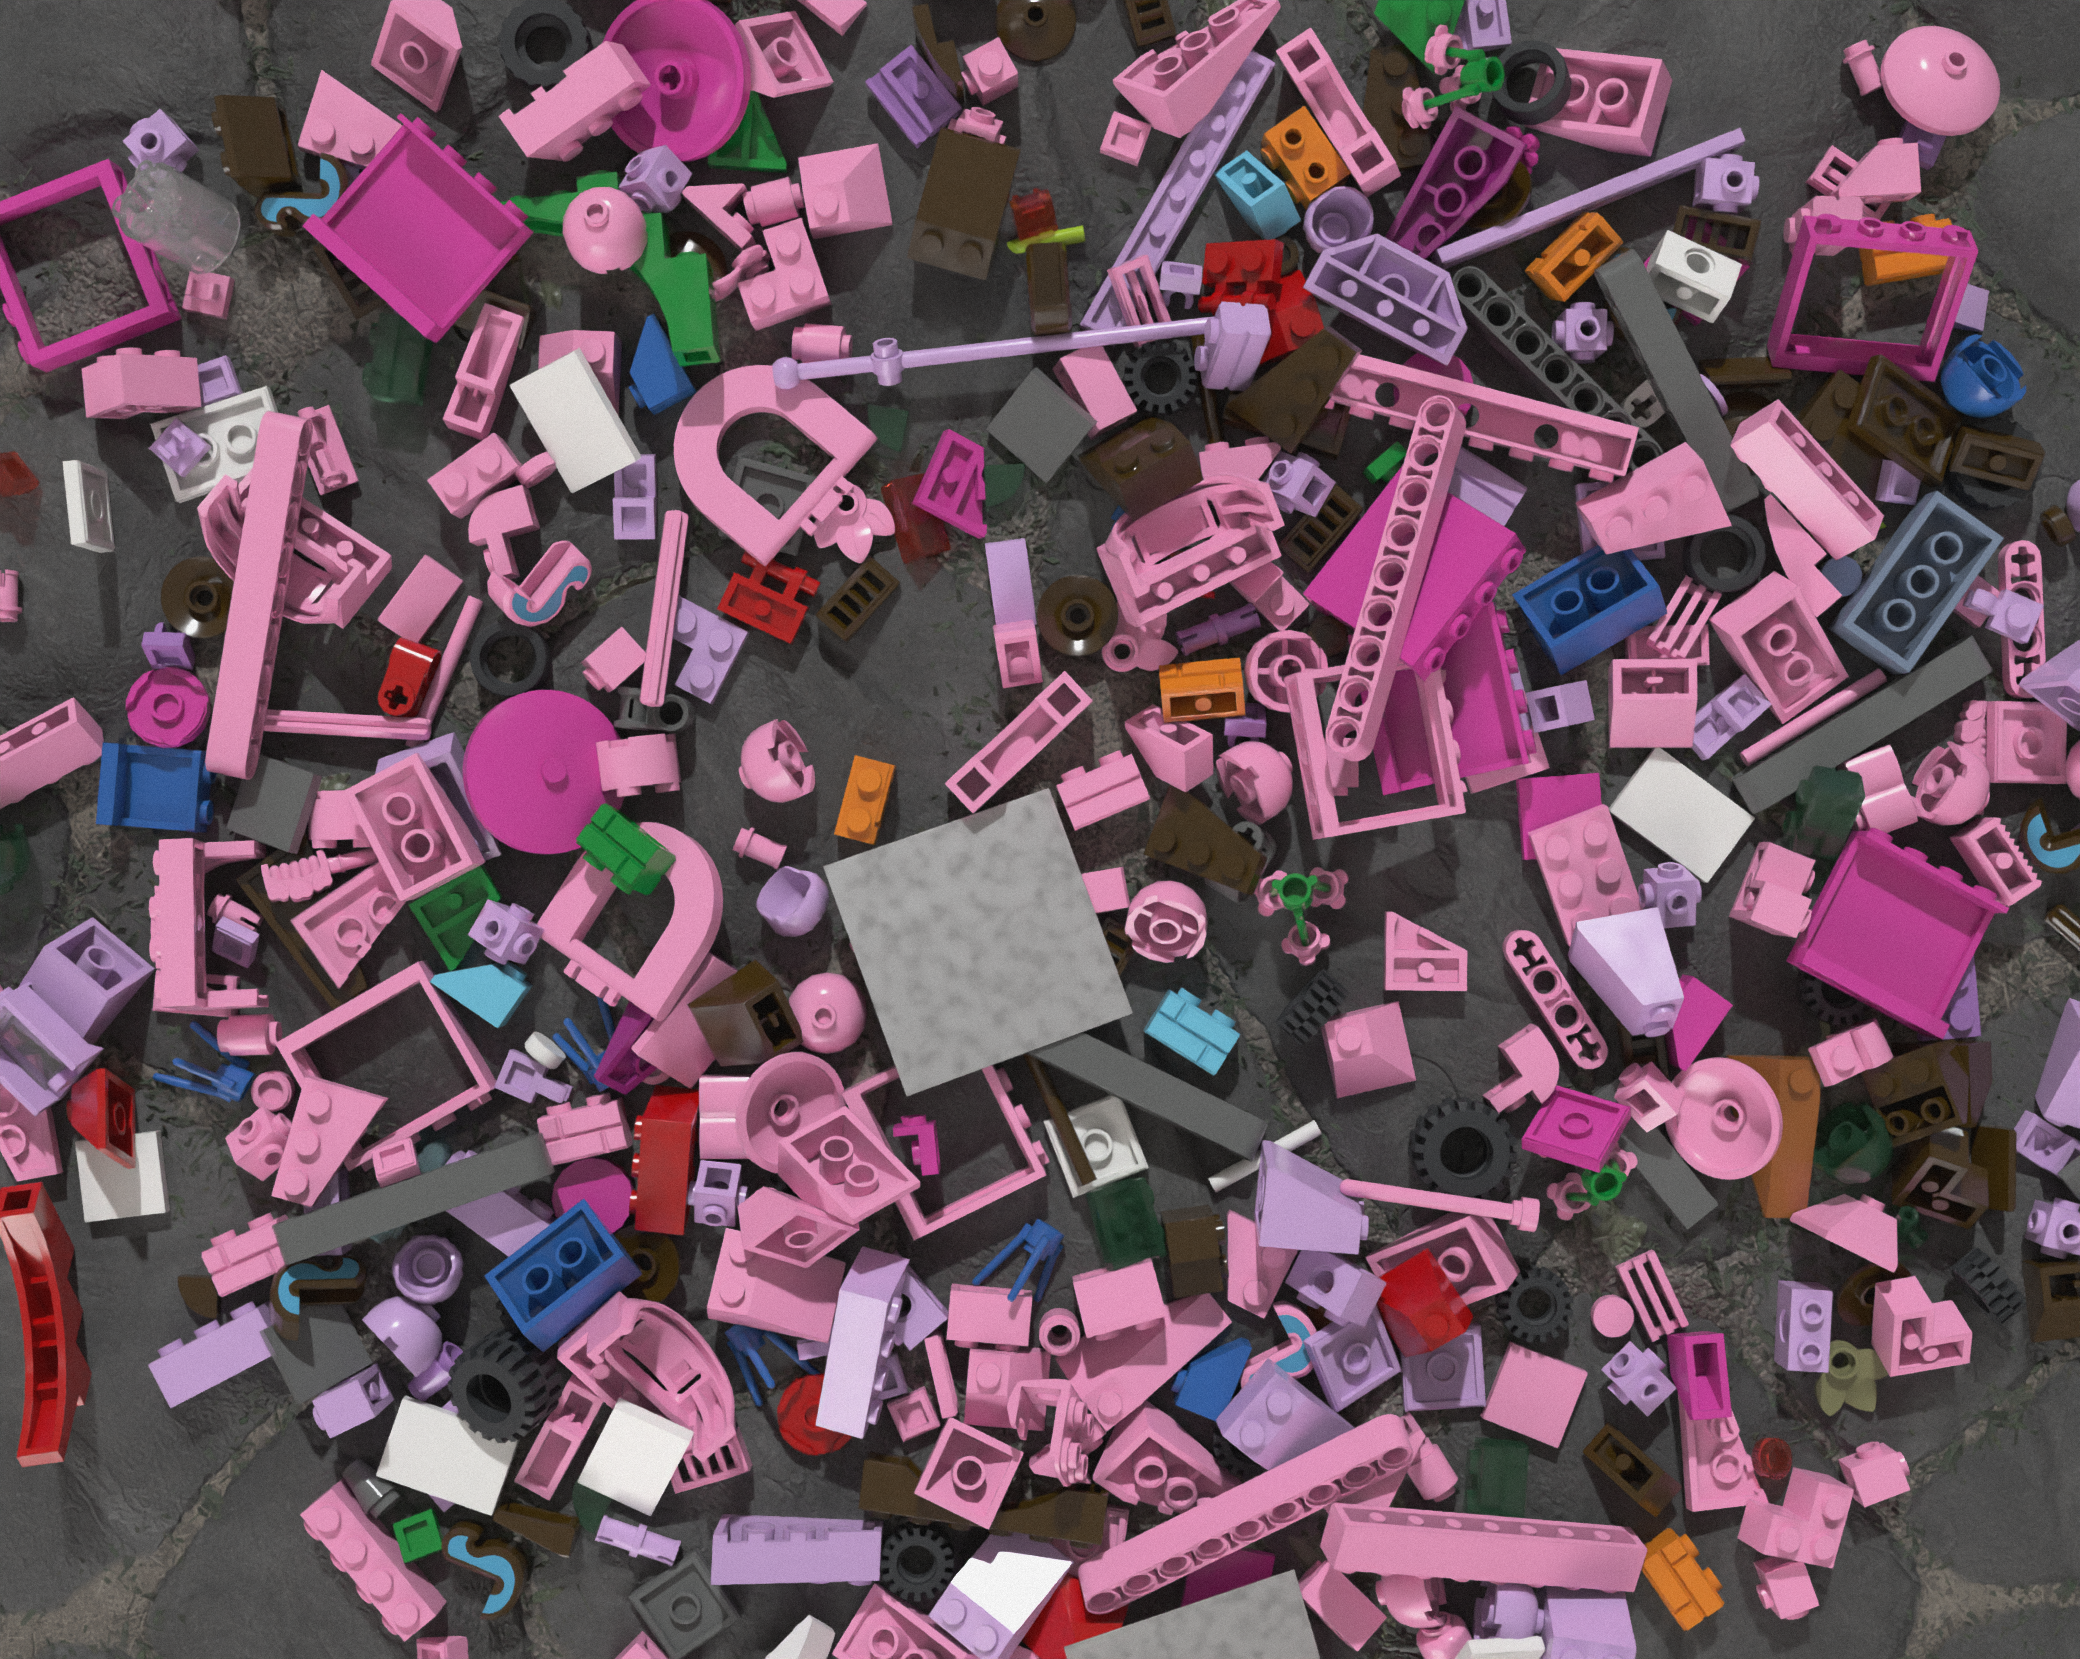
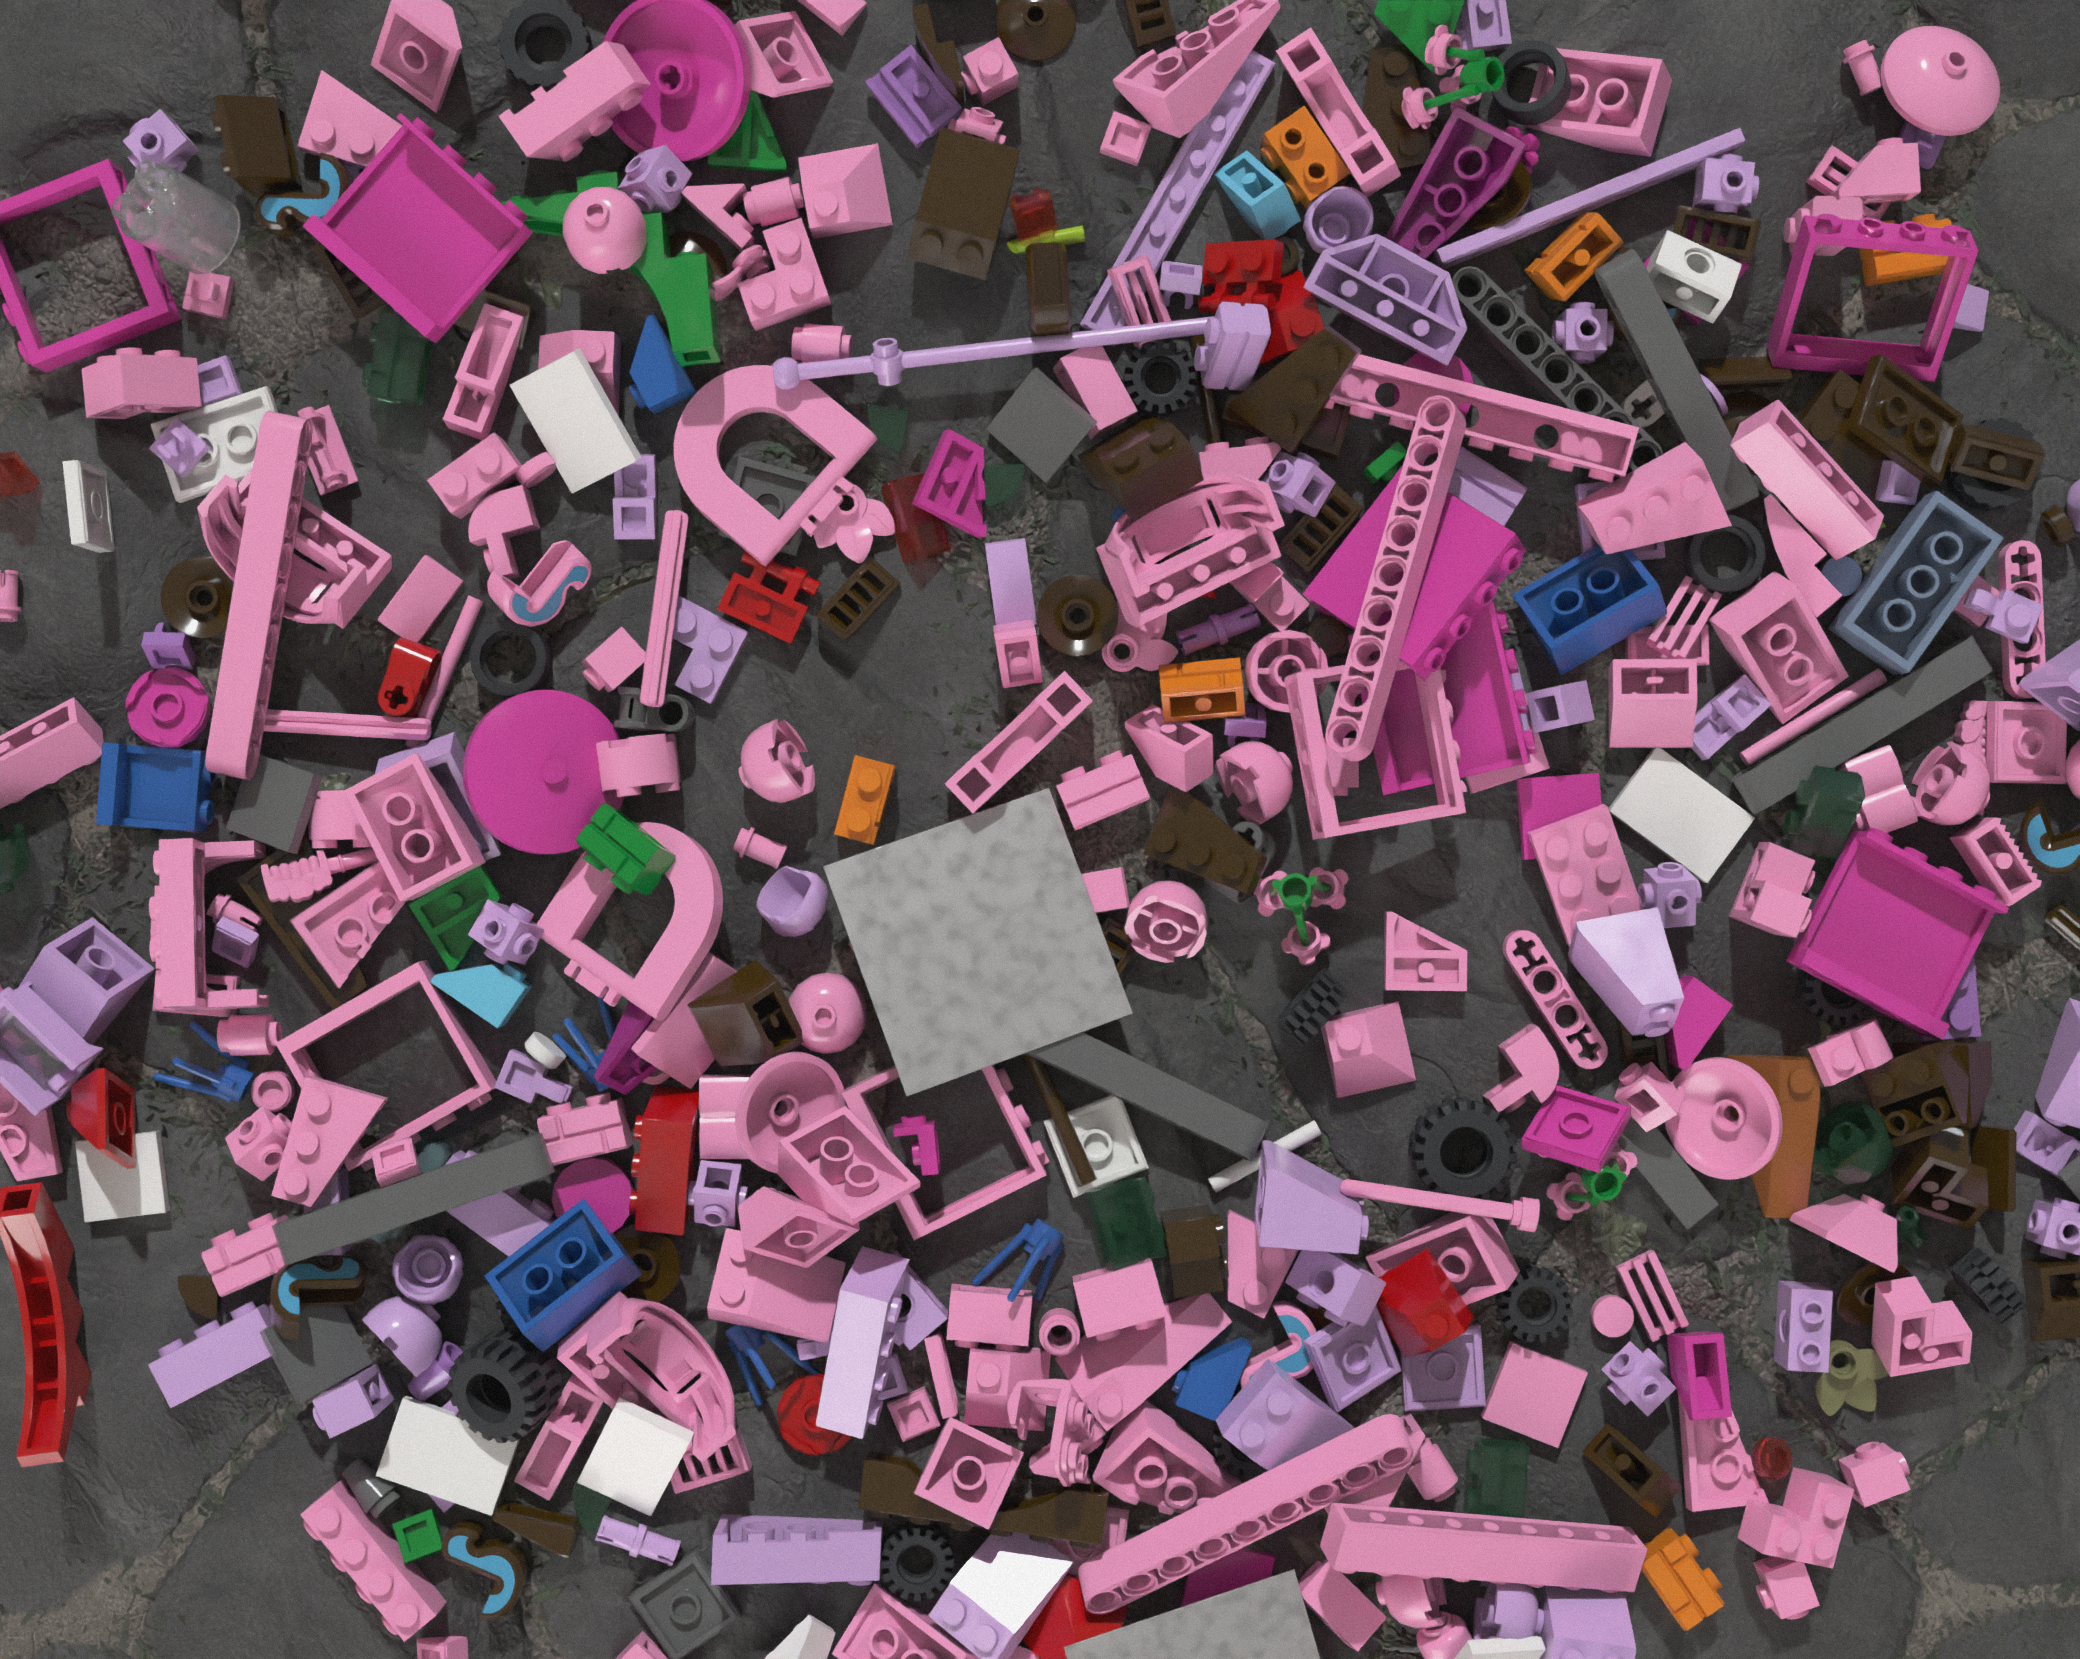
(1192, 1031): medium azure brick -> none
(1981, 378): blue cylinder -> none

